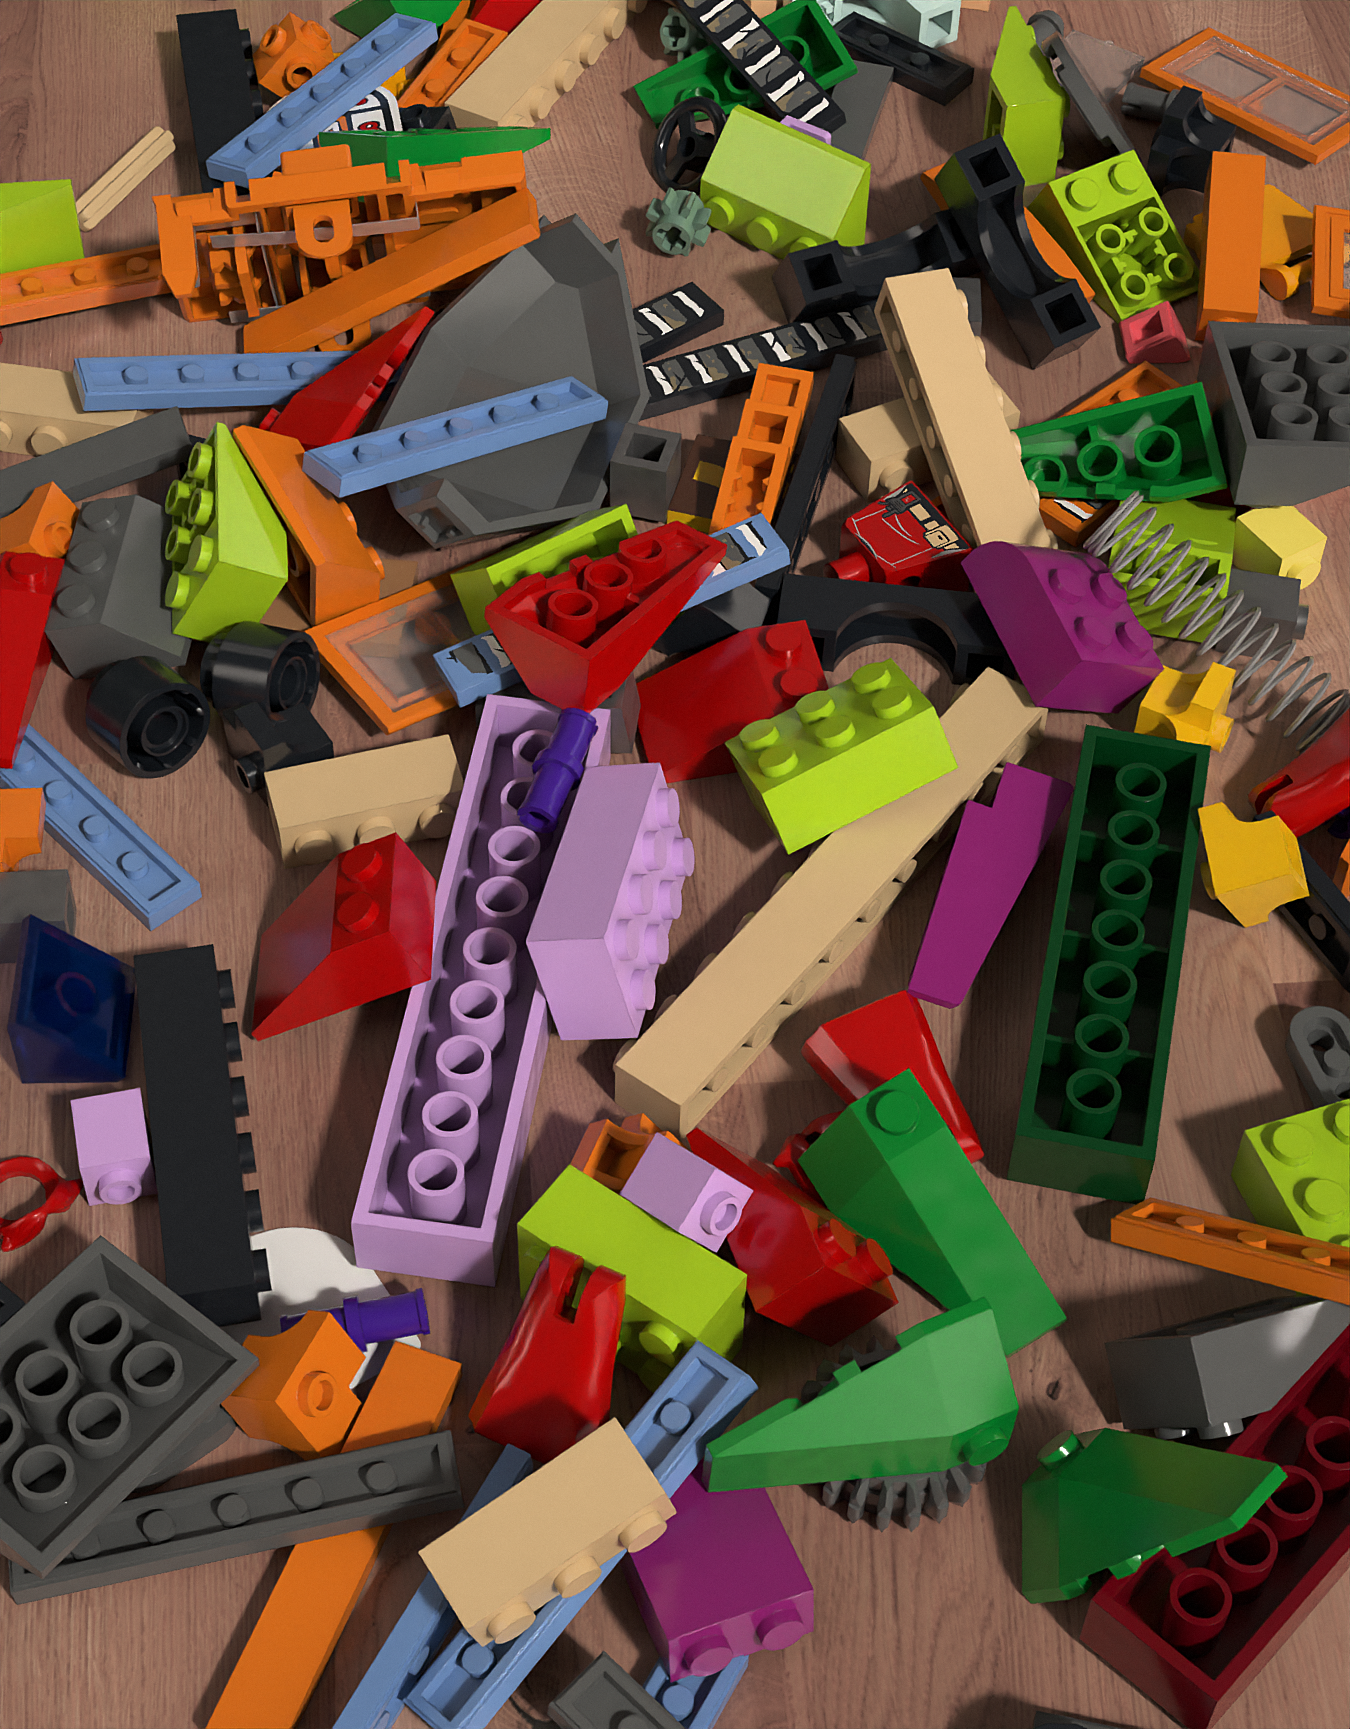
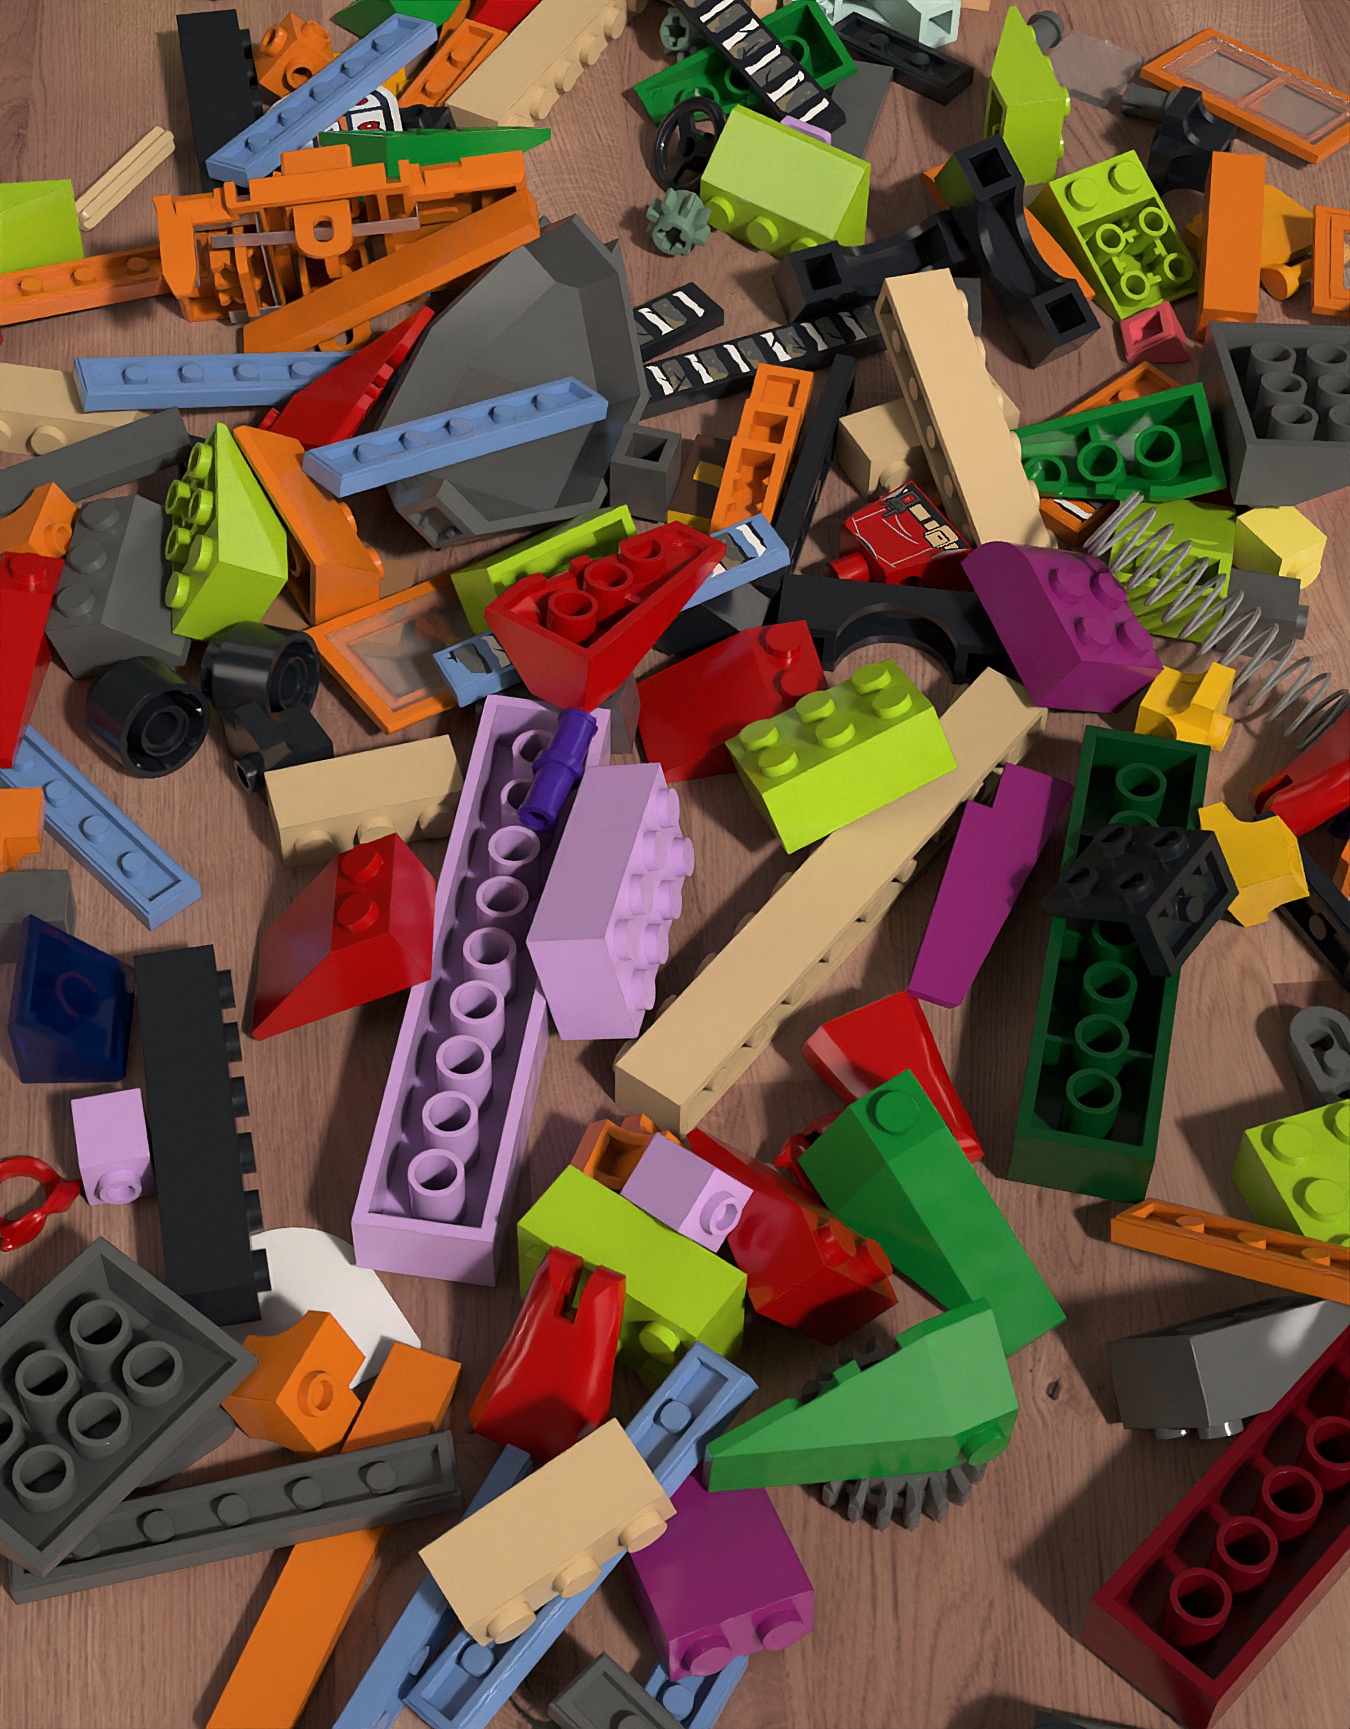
(376, 1318): dark purple pin -> none
(1087, 95): dark grey tile -> none
(1122, 1499): green wedge -> none
(1157, 880): none -> black bracket

